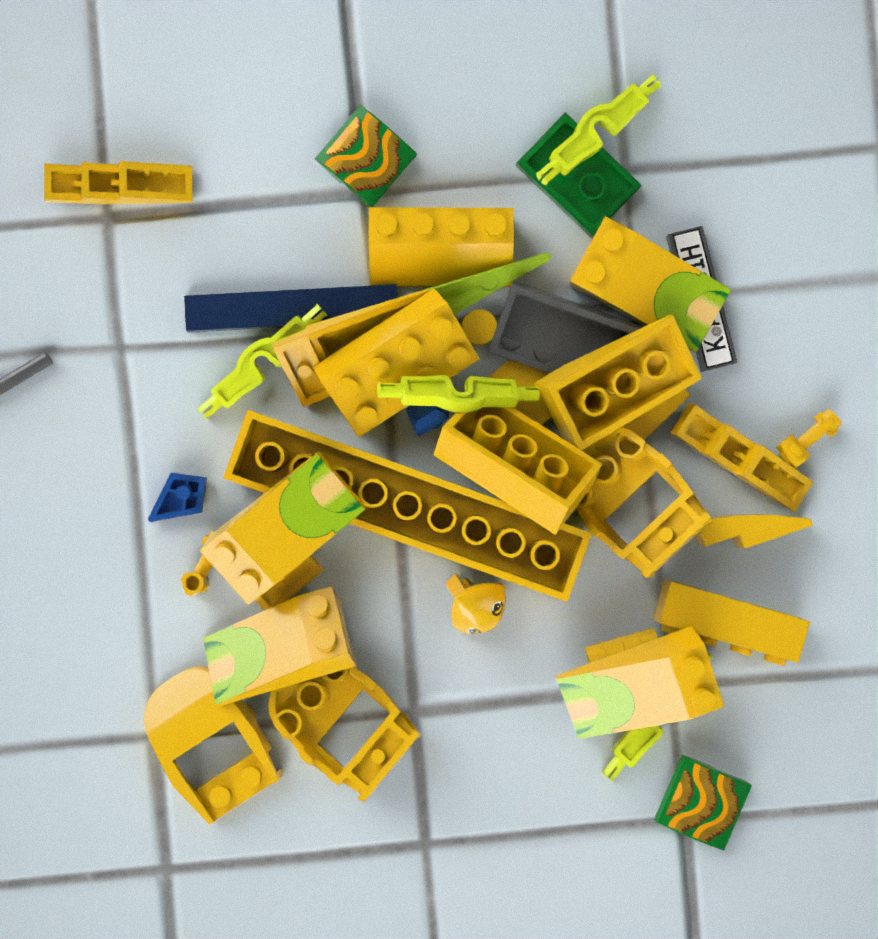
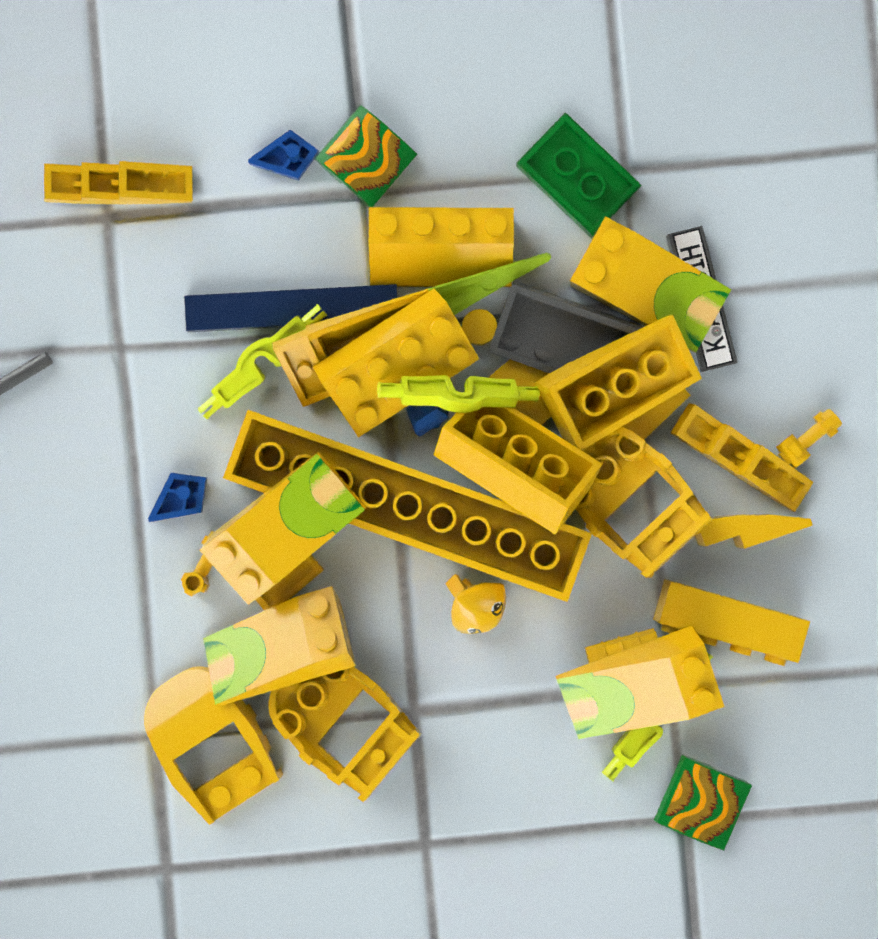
(286, 156): none -> blue piece
(586, 141): neon yellow piece -> none

